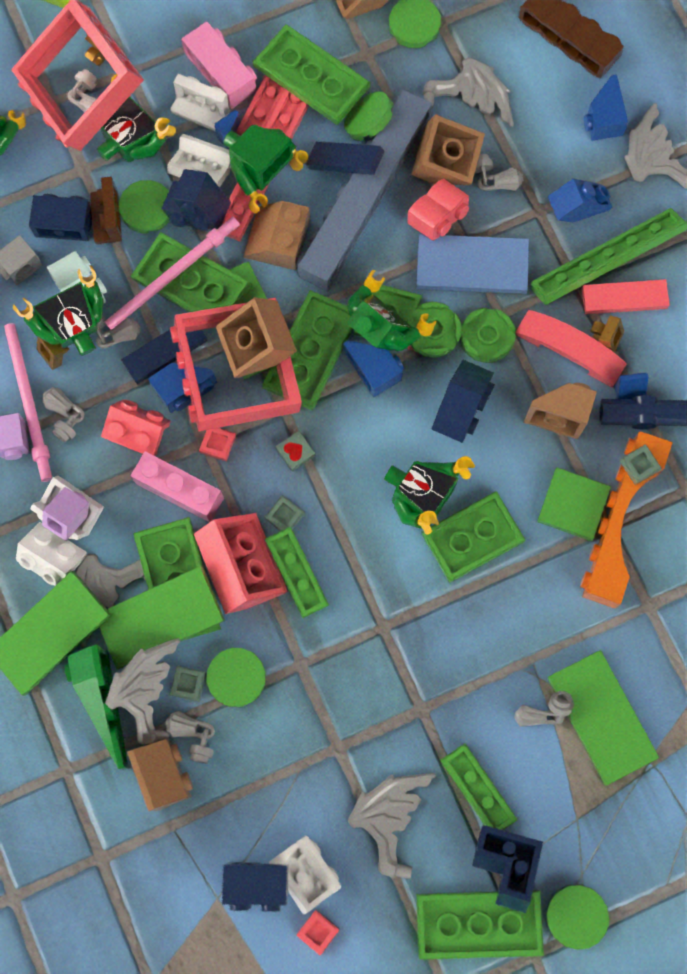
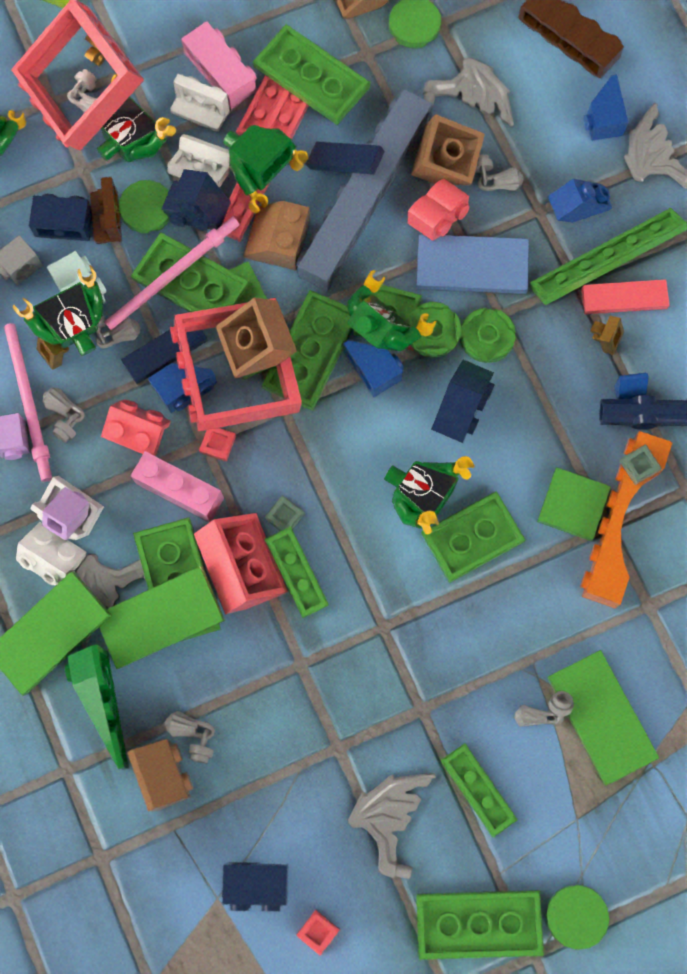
(140, 685): light grey animal -> none
(188, 683): sand green tile -> none
(227, 124): blue slope -> none
(236, 677): bright green tile -> none
(295, 451): sand green tile -> none
(308, 874): white bracket -> none
(369, 116): bright green tile -> none
(513, 858): dark blue brick -> none
(563, 409): medium nougat slope -> none
(573, 345): coral slope -> none

